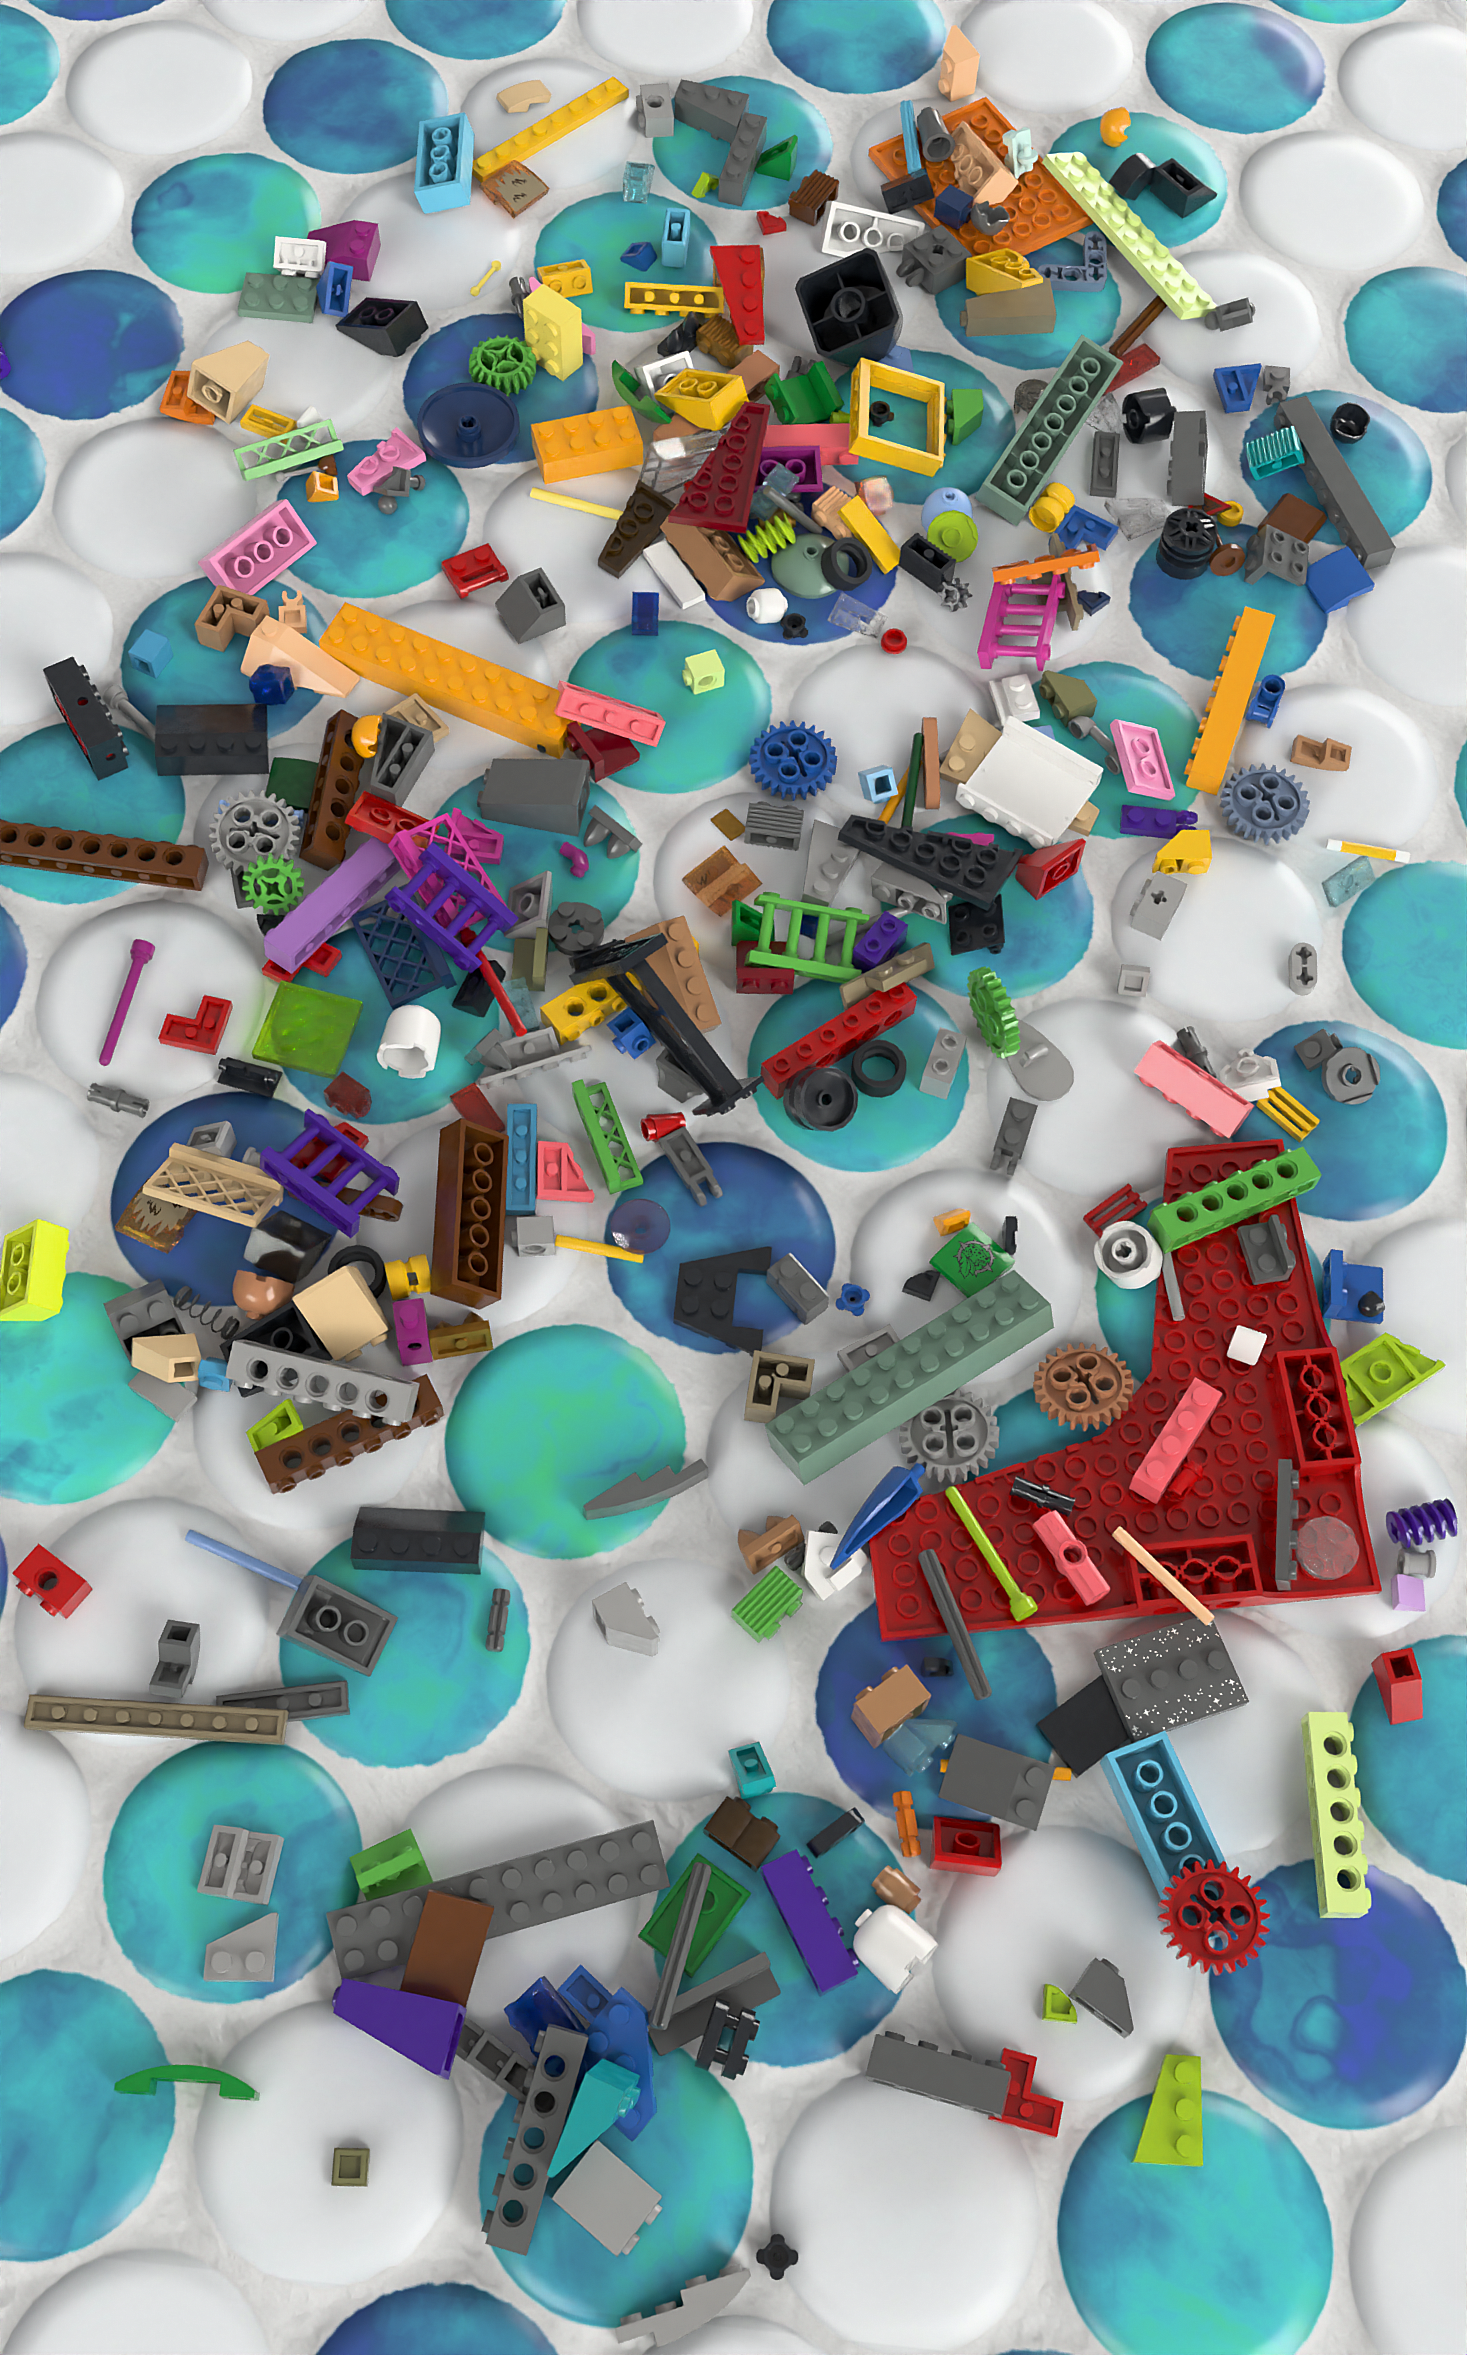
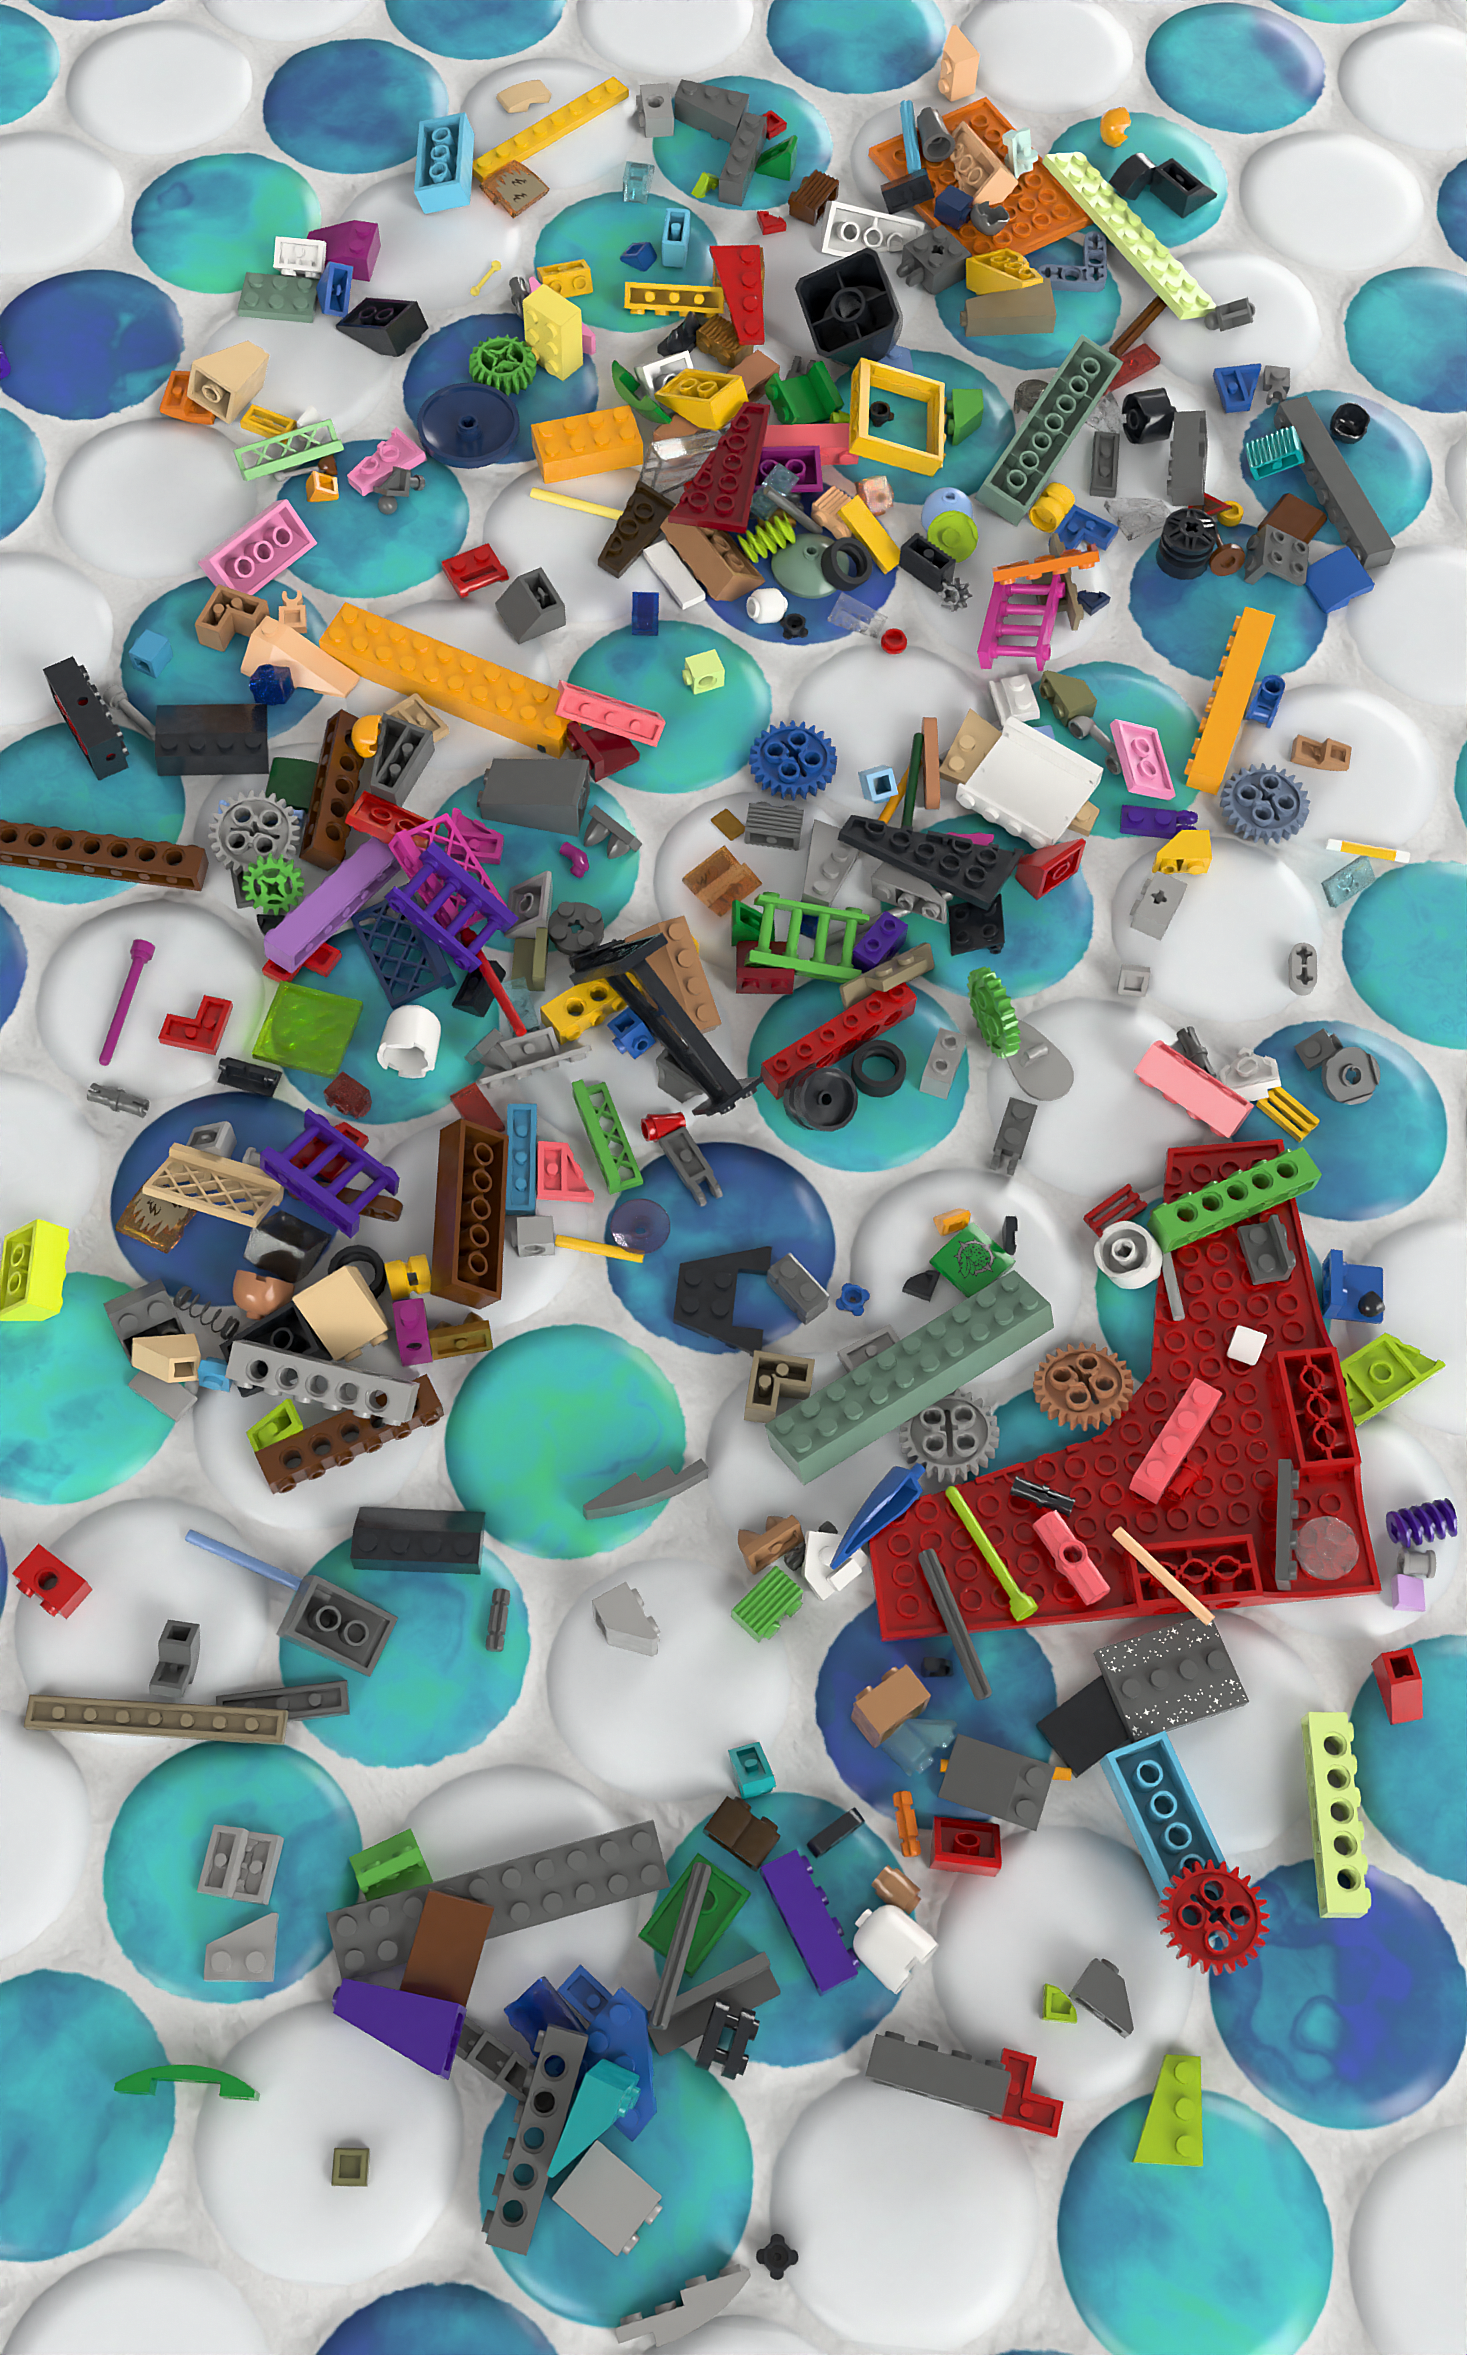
(775, 124): none -> red tile

